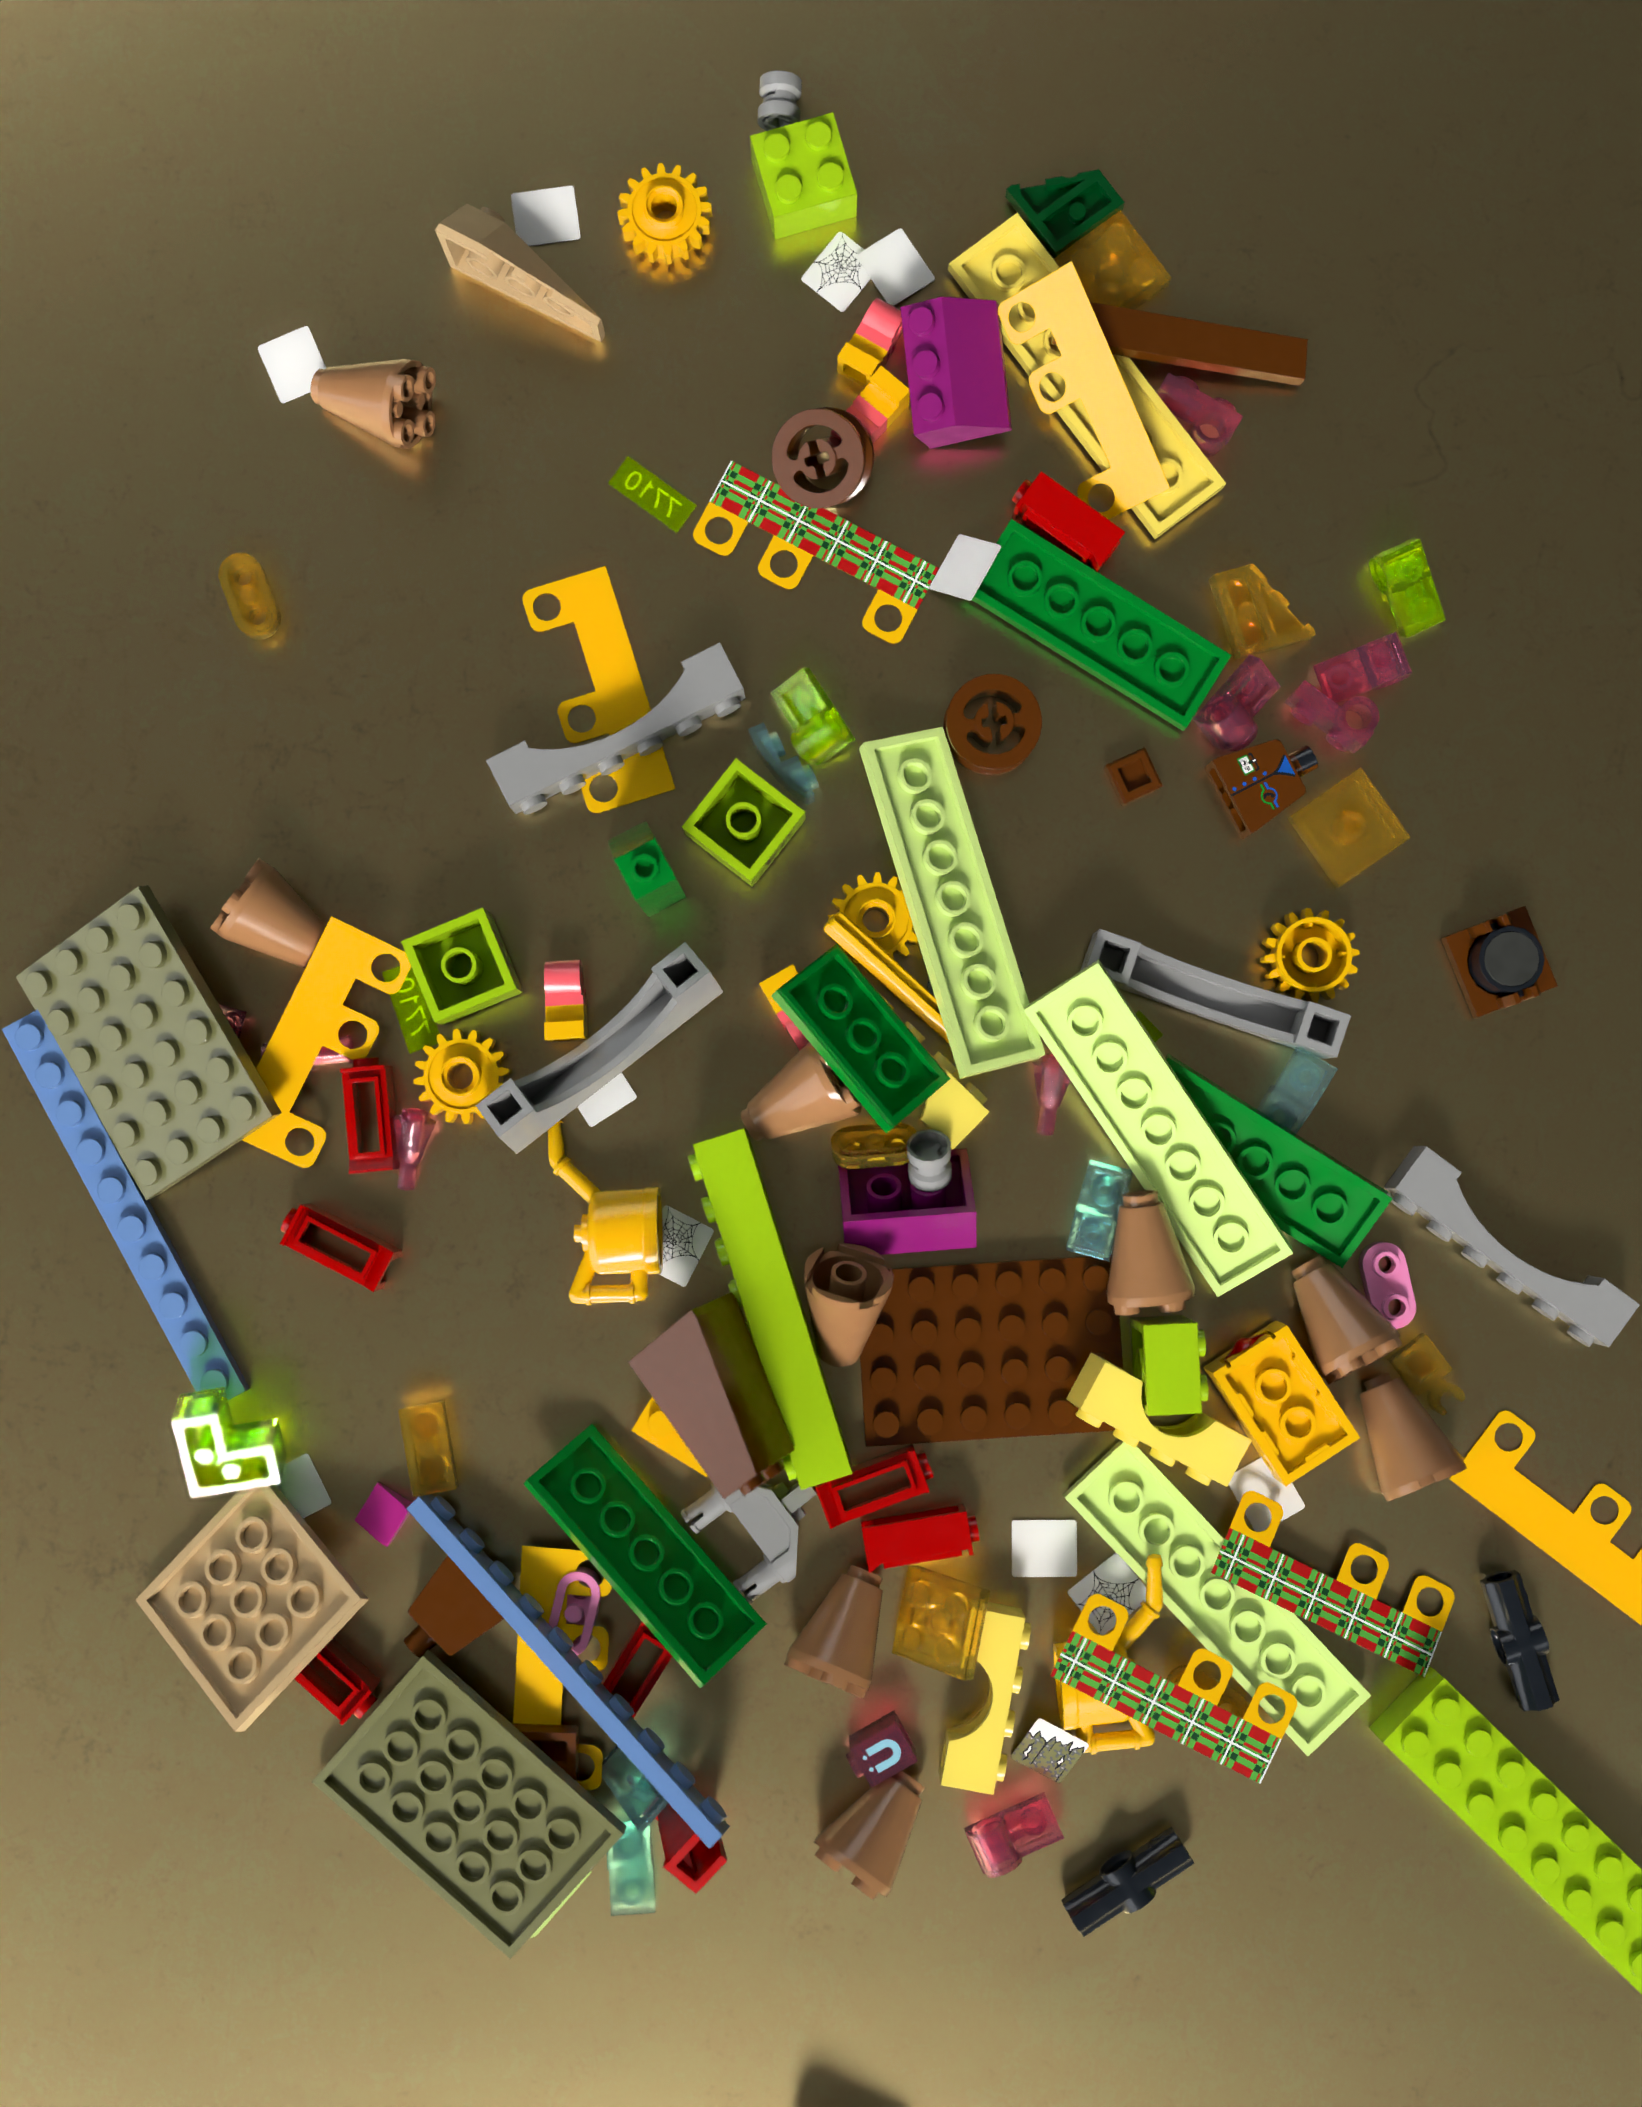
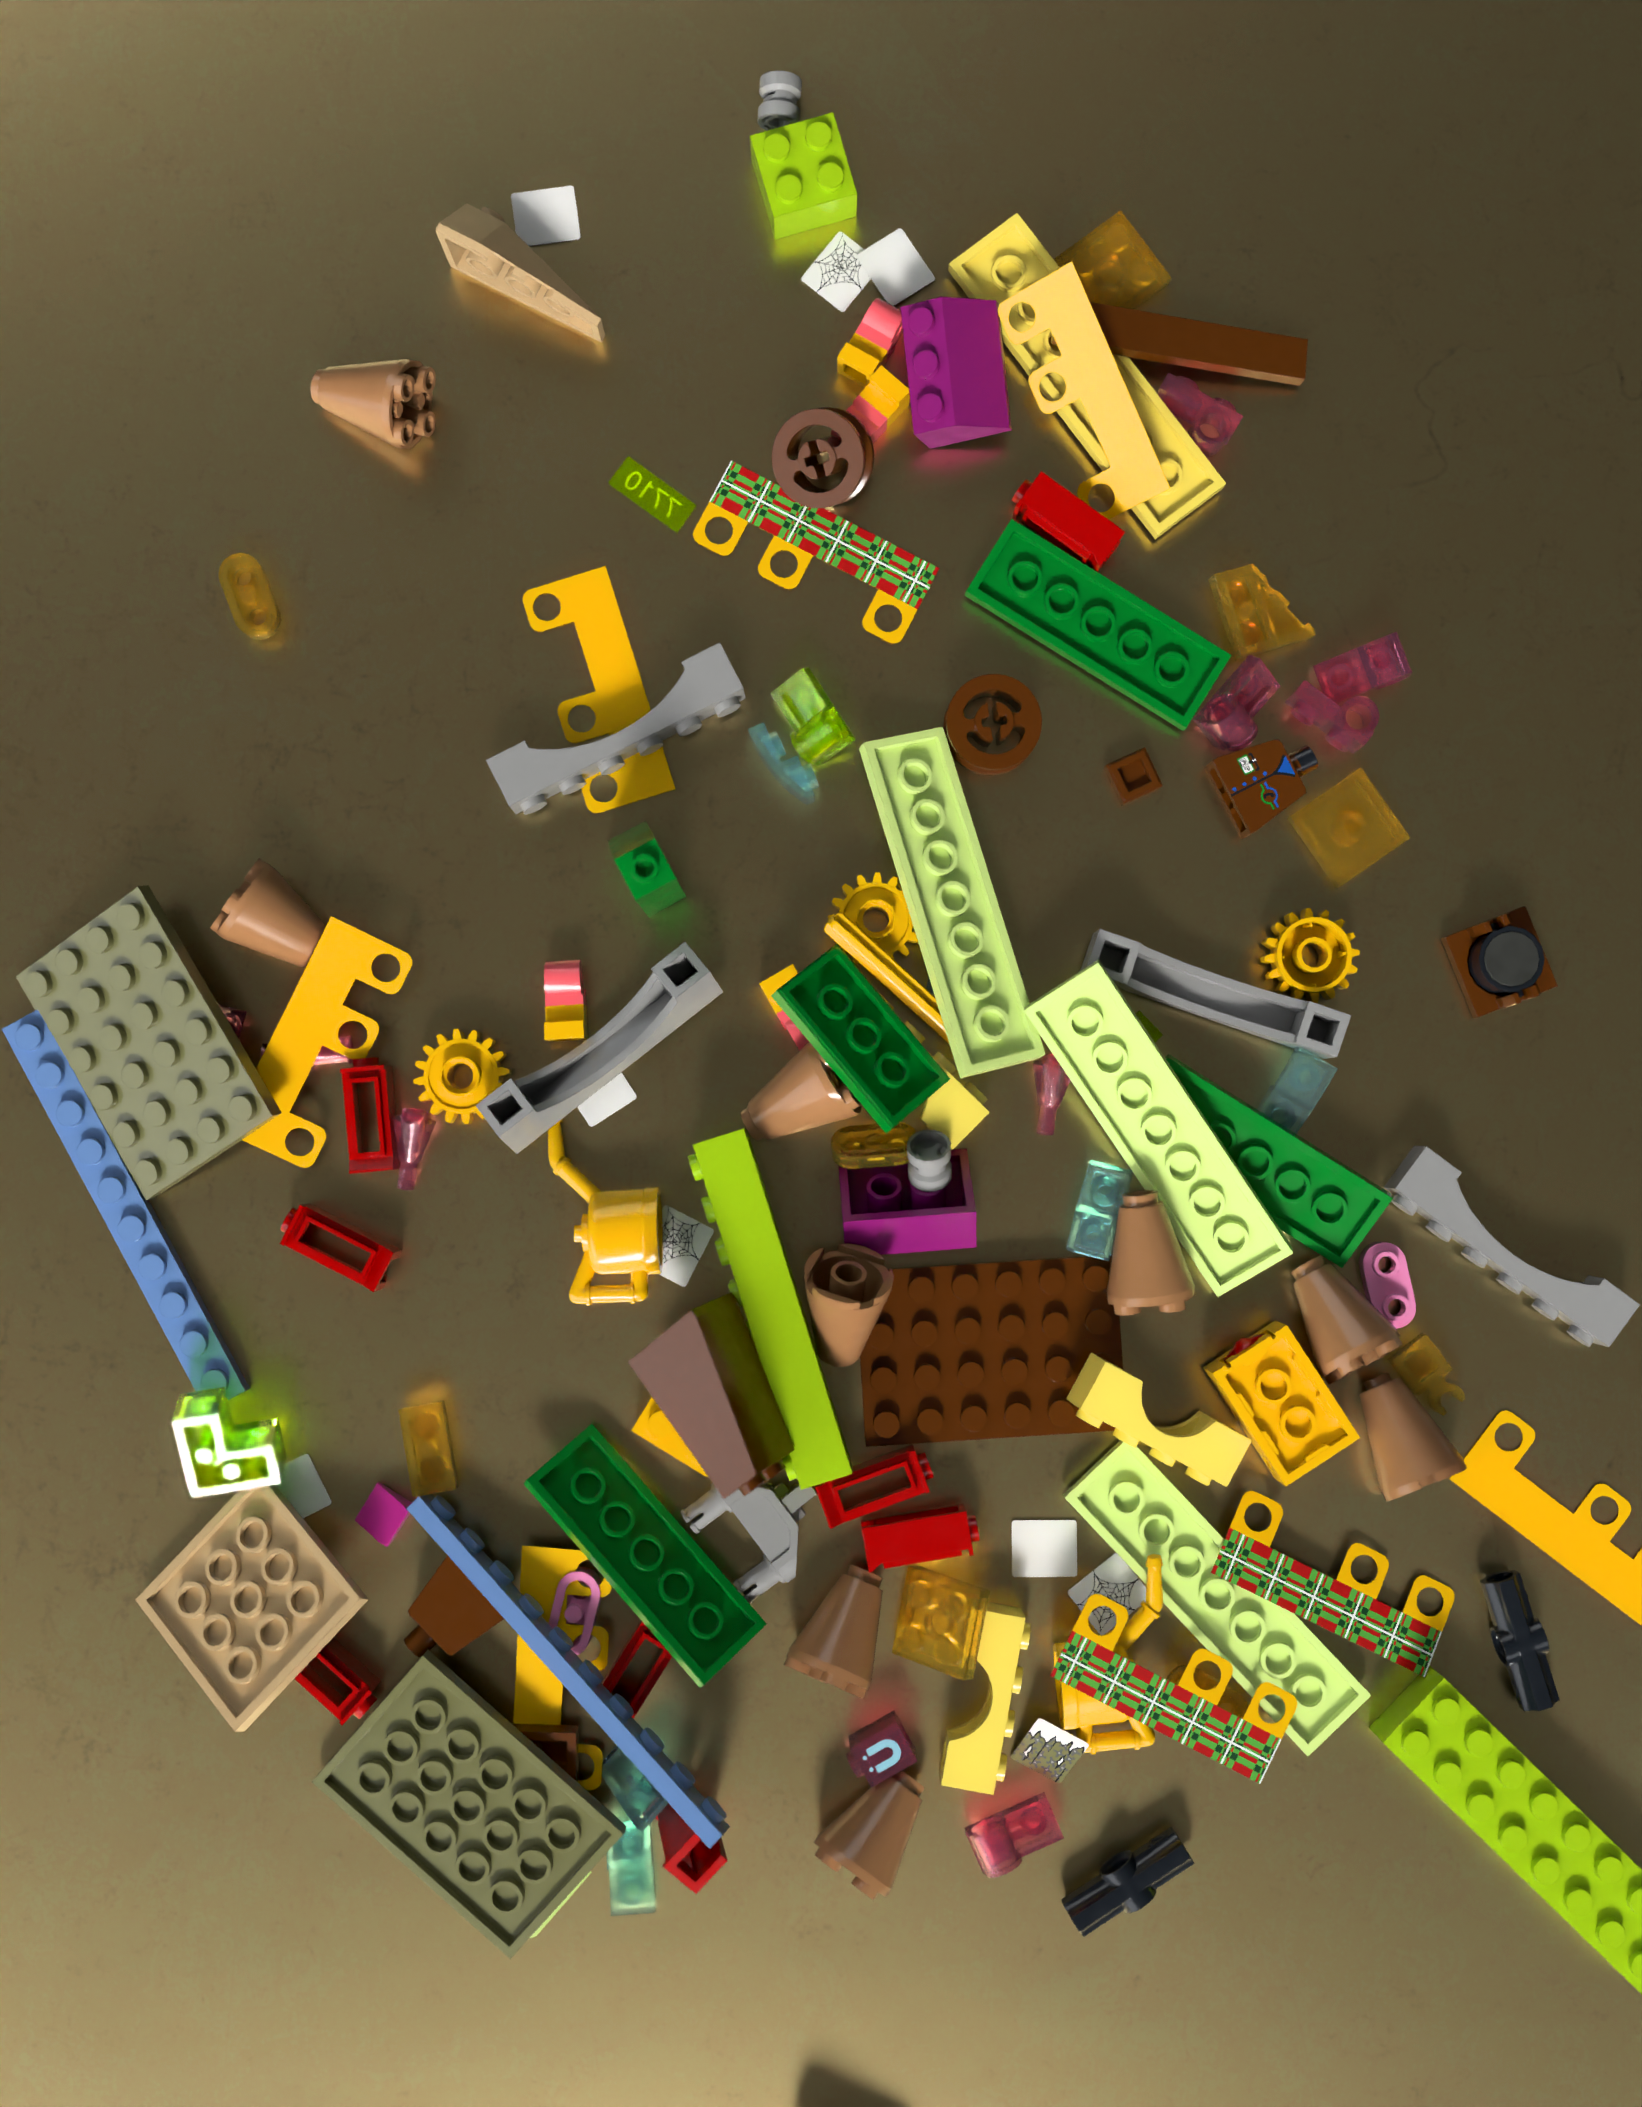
(292, 363): white sticker -> none
(412, 1012): clear neon green sticker -> none
(462, 966): lime brick -> none
(660, 193): yellow gear -> none
(744, 822): lime brick -> none
(965, 567): white sticker -> none
(1065, 208): dark green wing -> none
(1168, 1364): lime brick -> none
(1259, 1479): white sticker -> none
(1409, 586): clear neon green plate -> none

